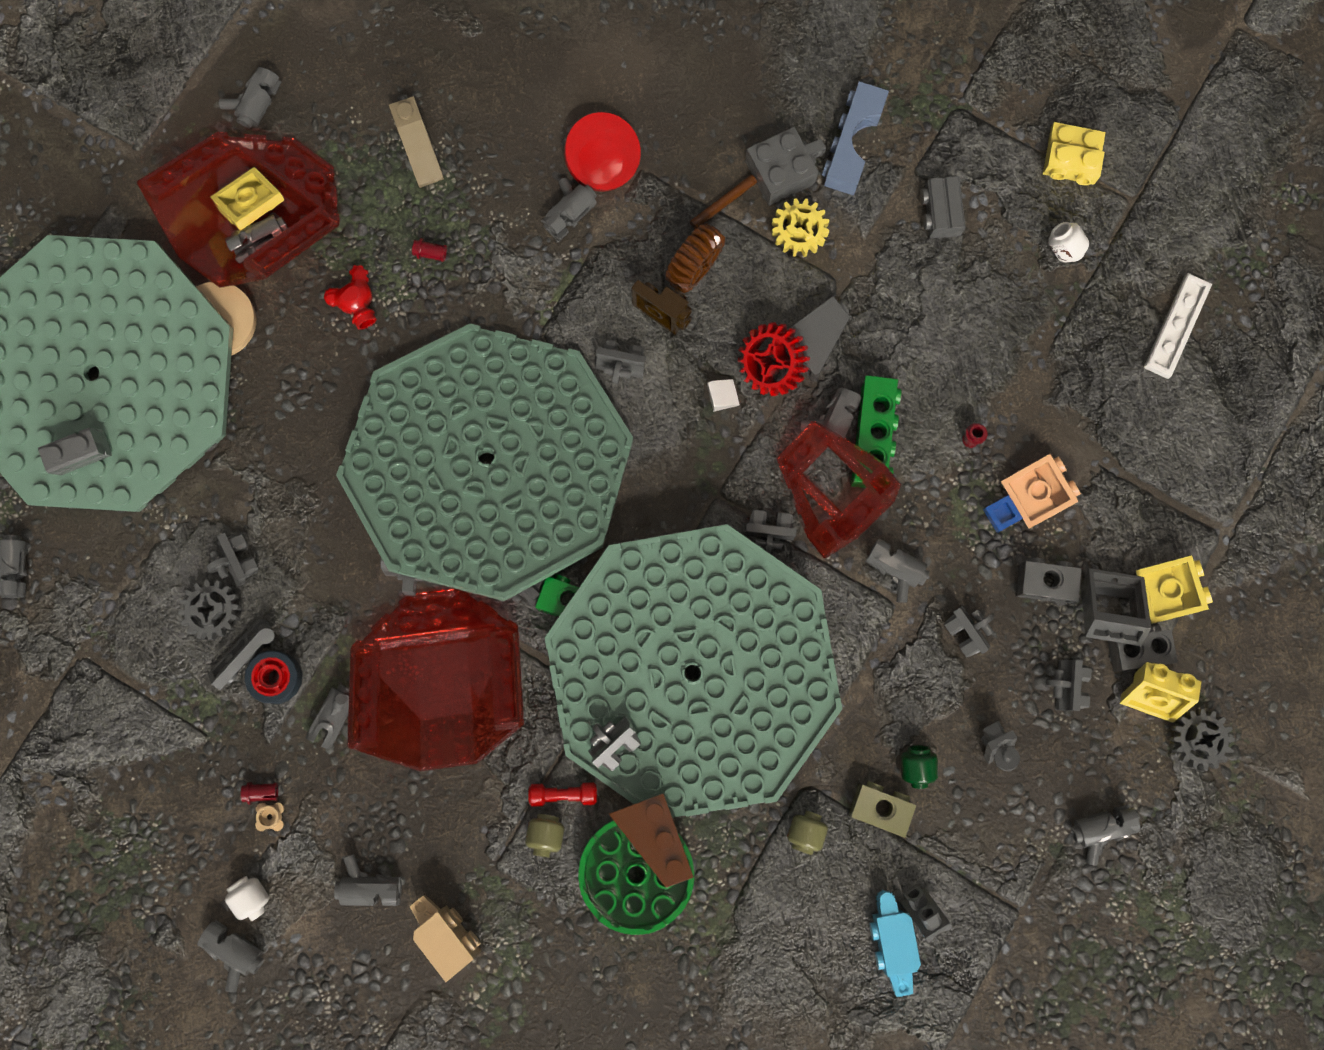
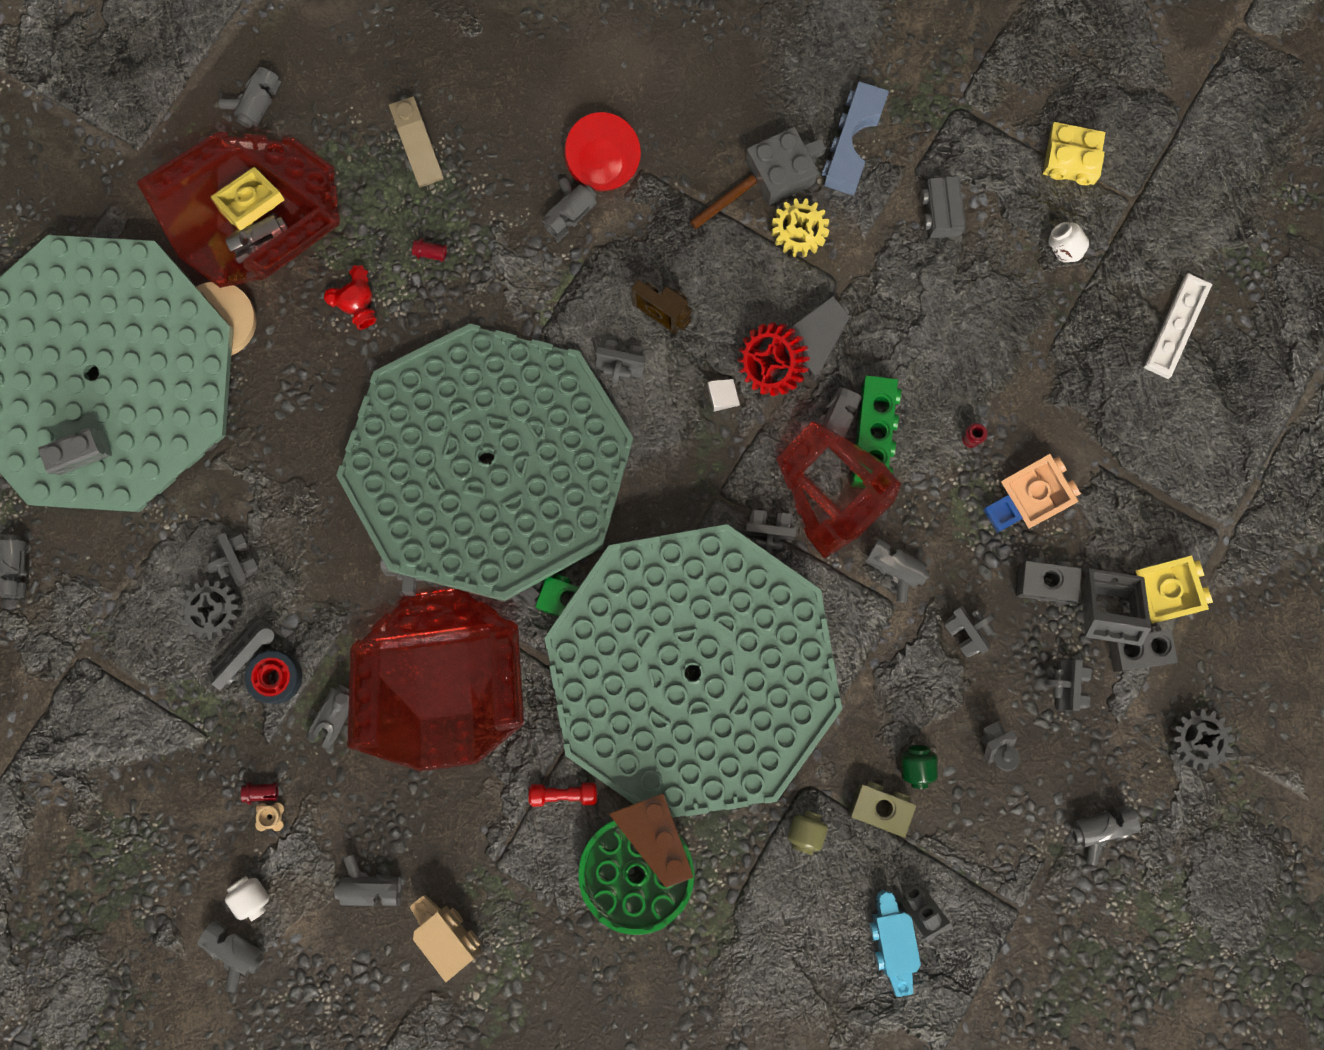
(544, 835): olive head -> none
(610, 739): dark grey hips -> none
(695, 258): reddish brown gear -> none
(1162, 692): light yellow plate -> none

